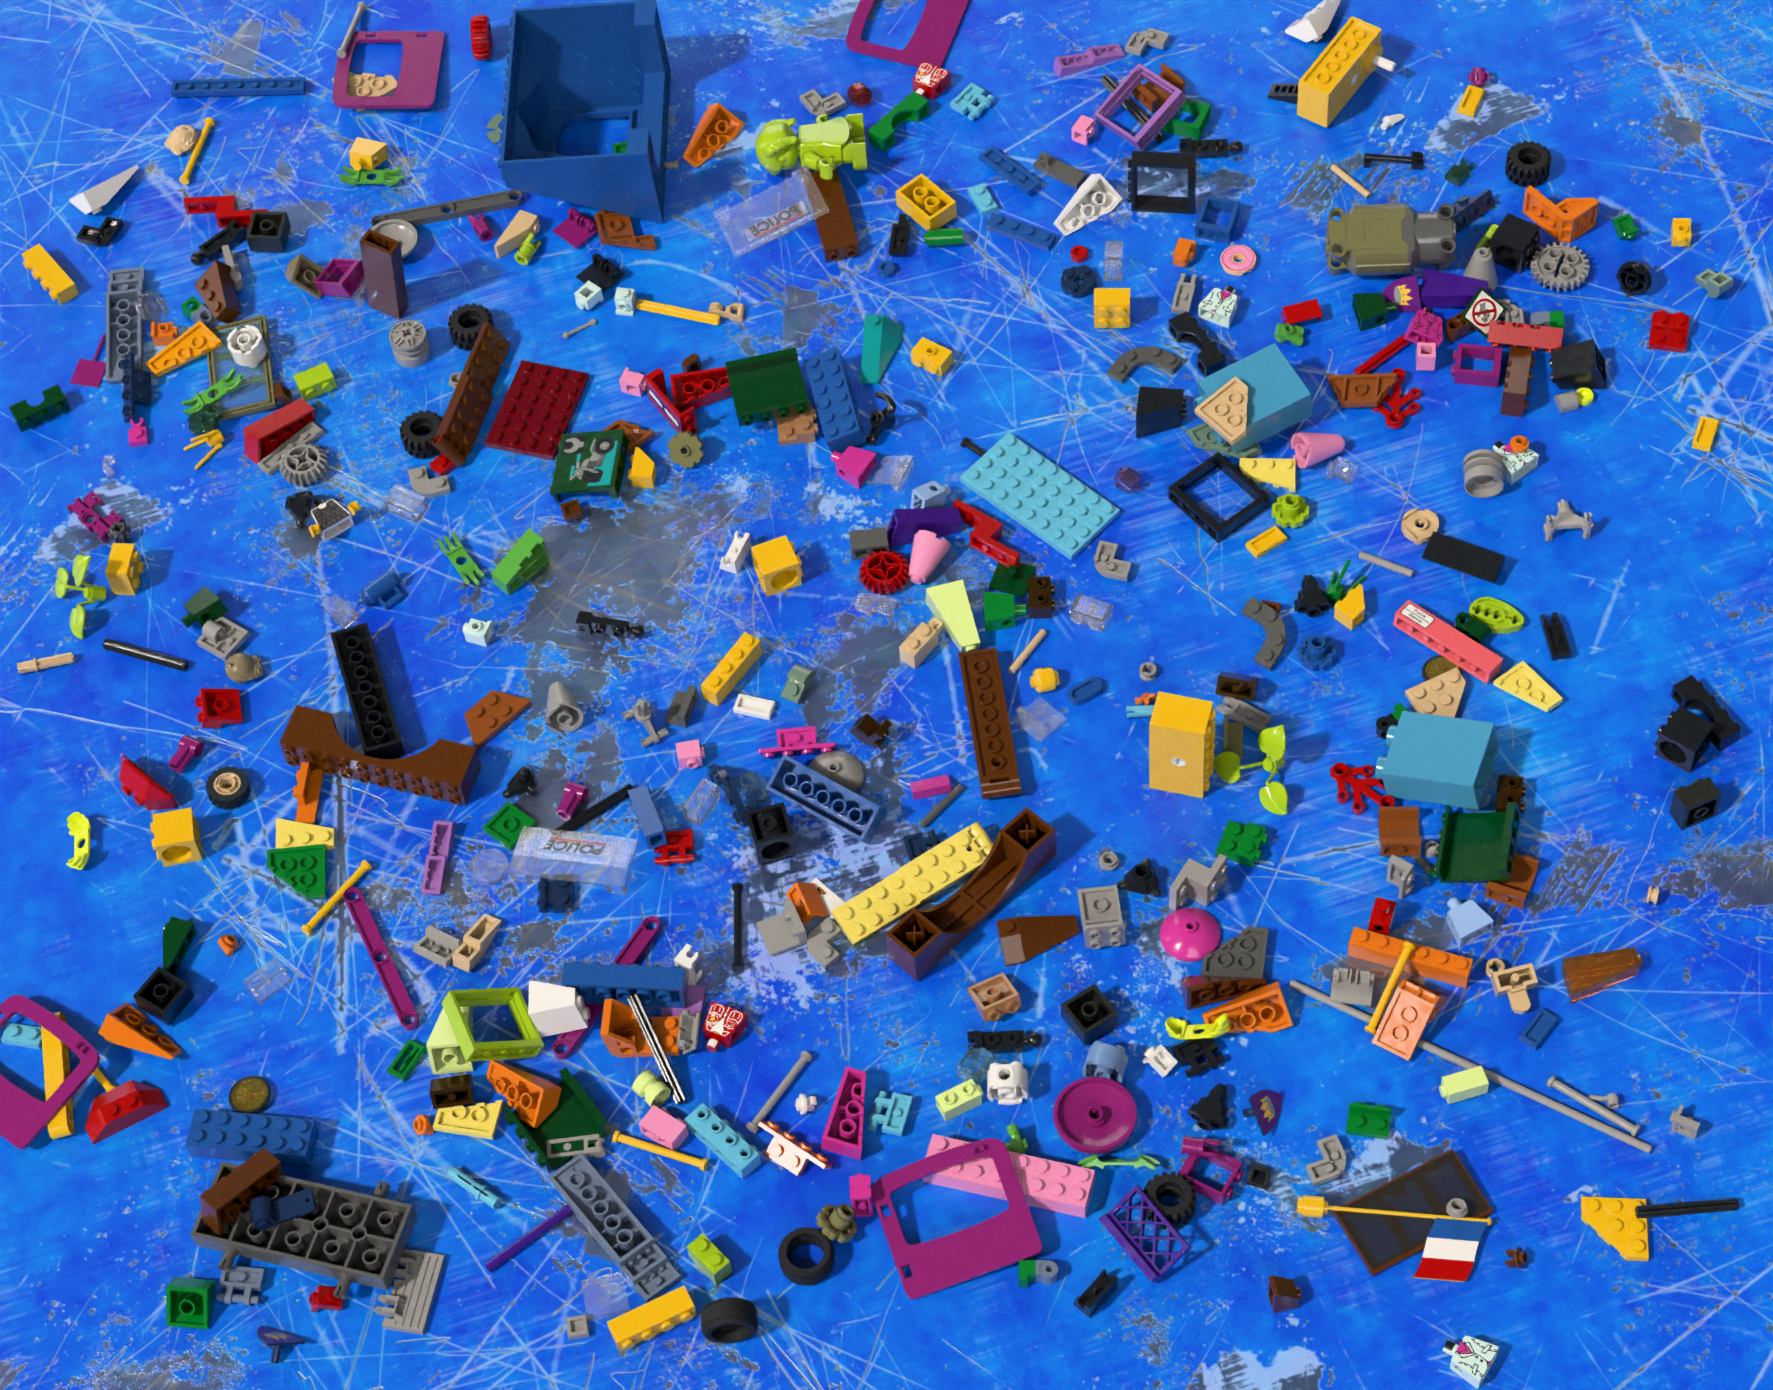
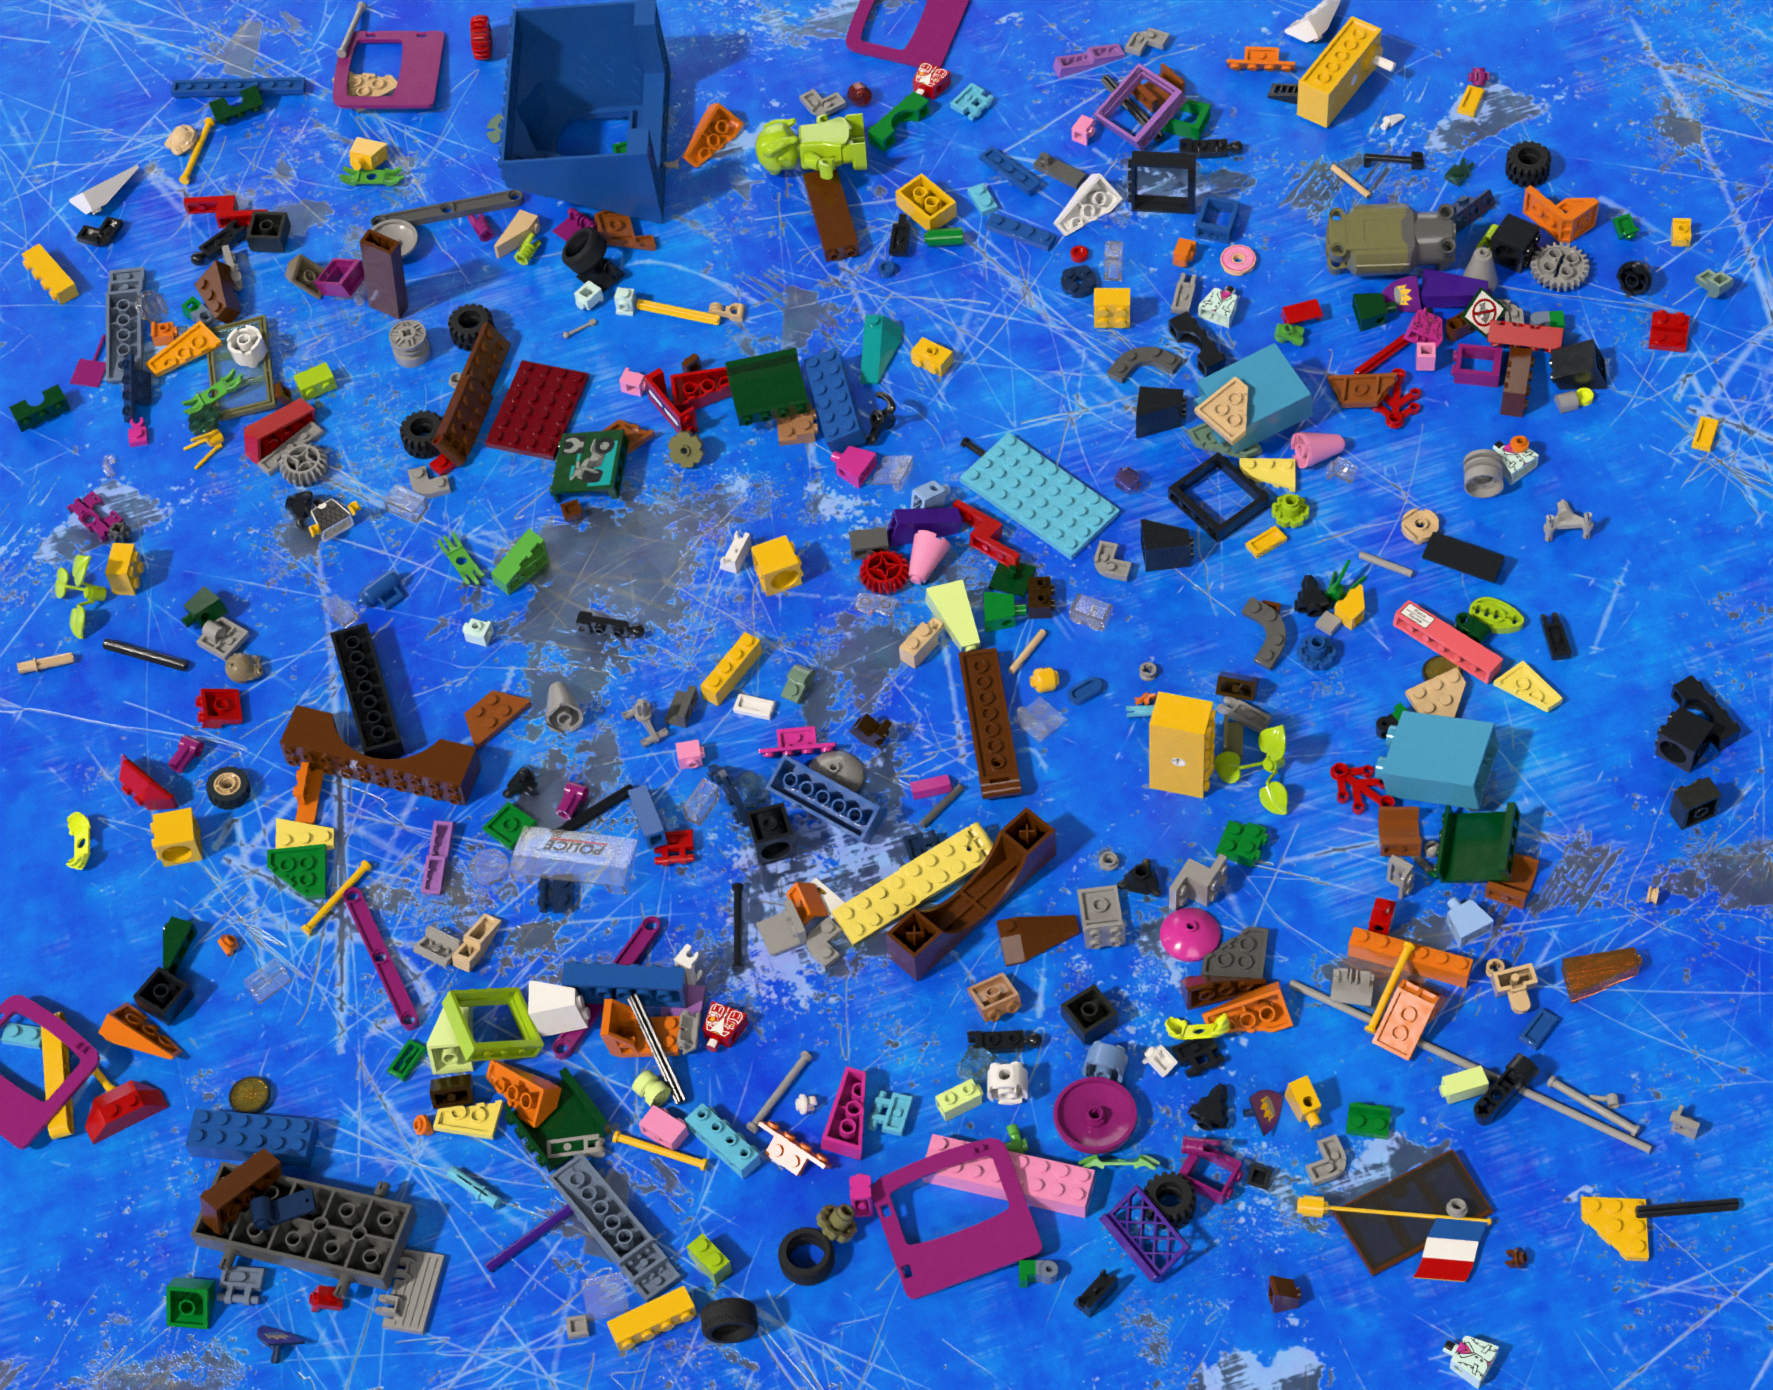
(223, 112): none -> dark green arch
(584, 250): none -> black tyre
(643, 470): yellow slope -> none
(771, 213): clear slope -> none
(1165, 546): none -> black slope
(1261, 58): none -> orange bracket
(1304, 1101): none -> yellow torso
(1328, 623): none -> light grey tile
(1510, 790): dark brown brick -> none
(1519, 1073): none -> black beam

